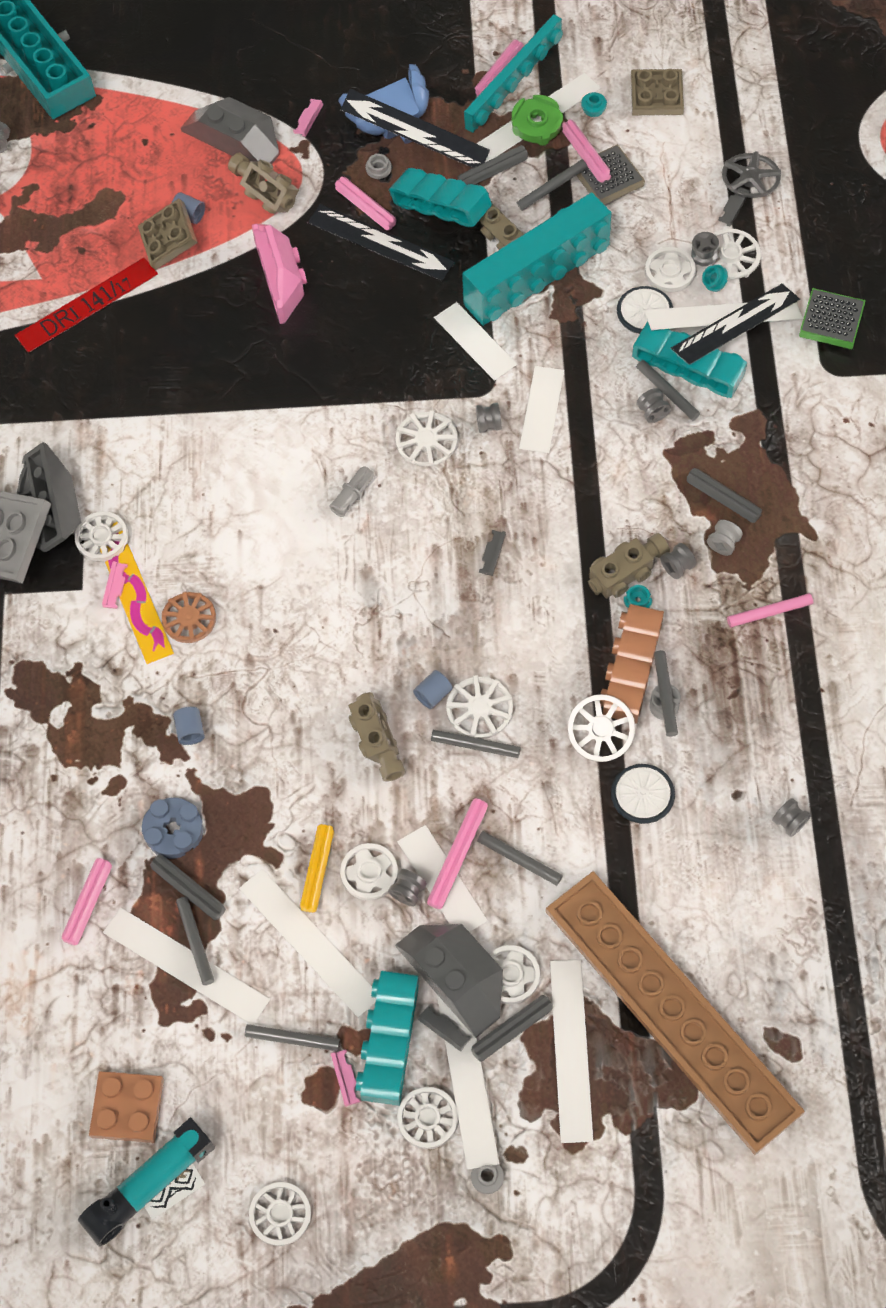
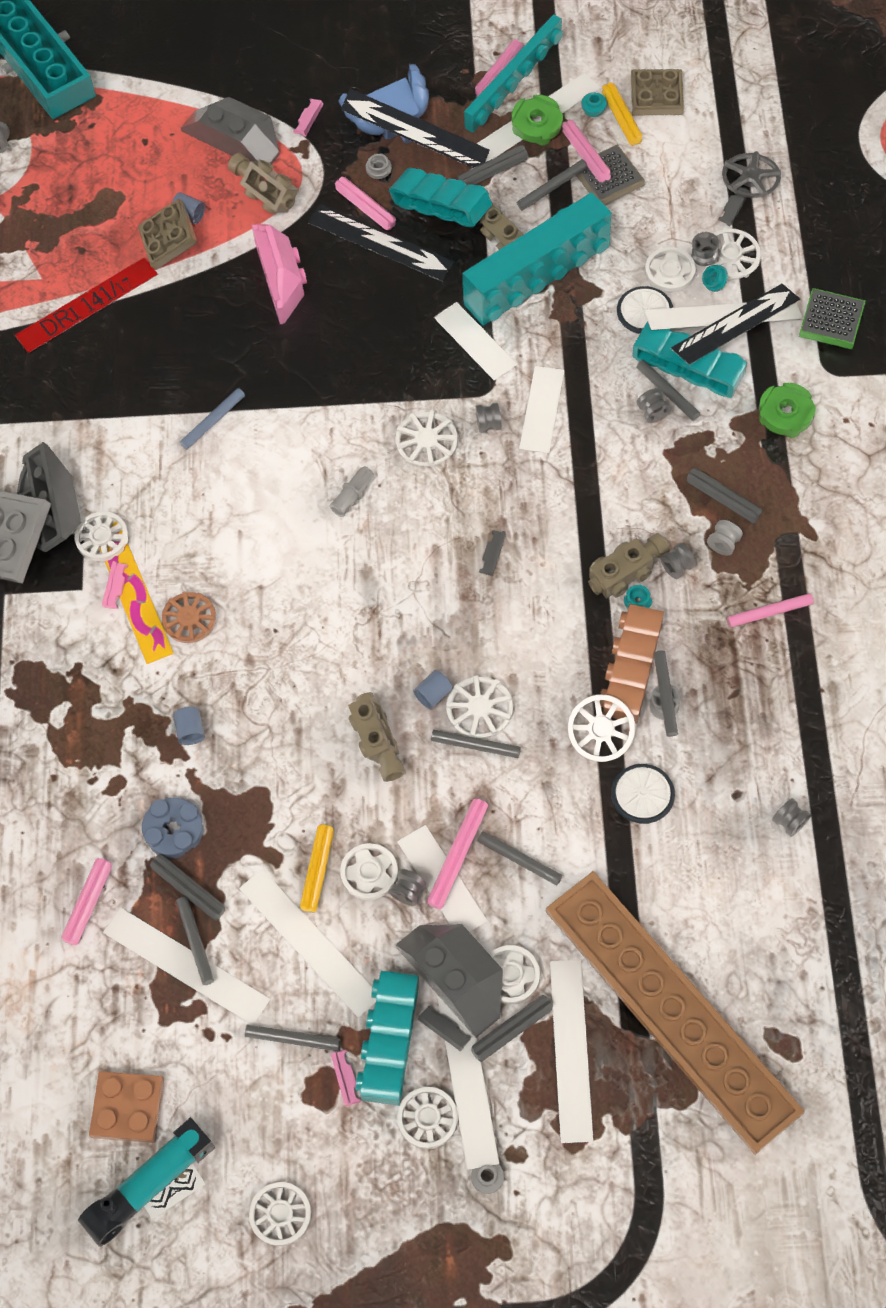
(212, 419): none -> sand blue bar
(622, 114): none -> yellow axle
(786, 423): none -> bright green plate

